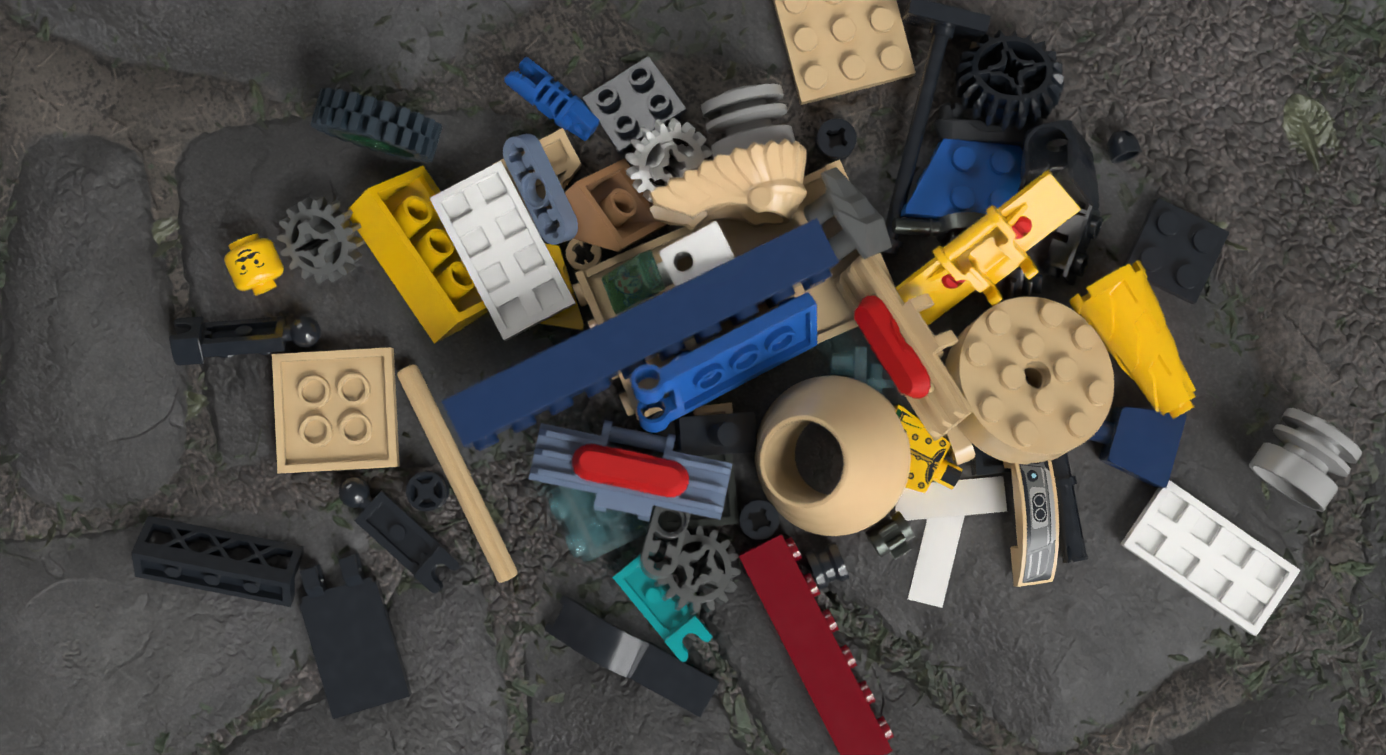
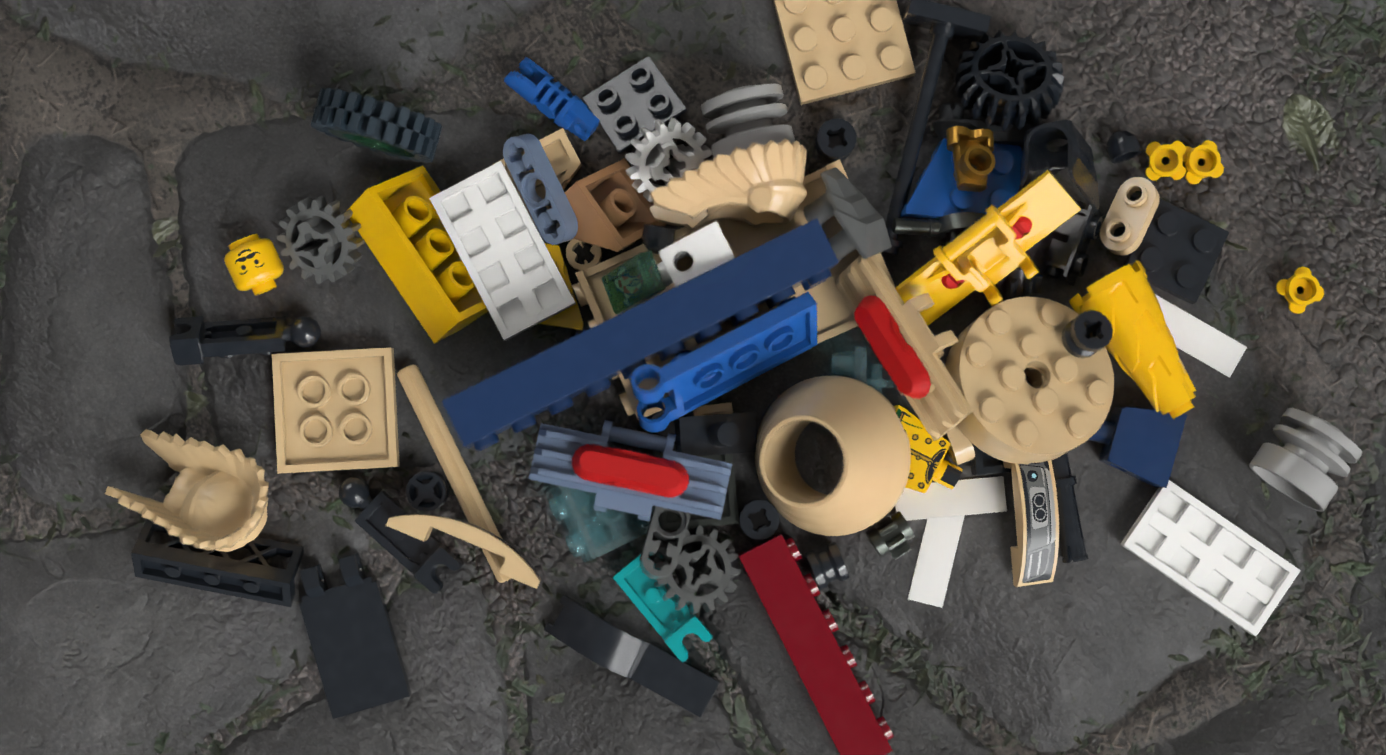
(214, 499): none -> tan piece
(421, 525): none -> tan slope
(657, 237): none -> black hinge
(971, 156): none -> pearl gold plate
(1077, 334): none -> black wheel
(1129, 214): none -> tan plate
(1173, 152): none -> yellow plate
(1201, 339): none -> white sticker
(1211, 167): none -> yellow plate
(1311, 290): none -> yellow plate

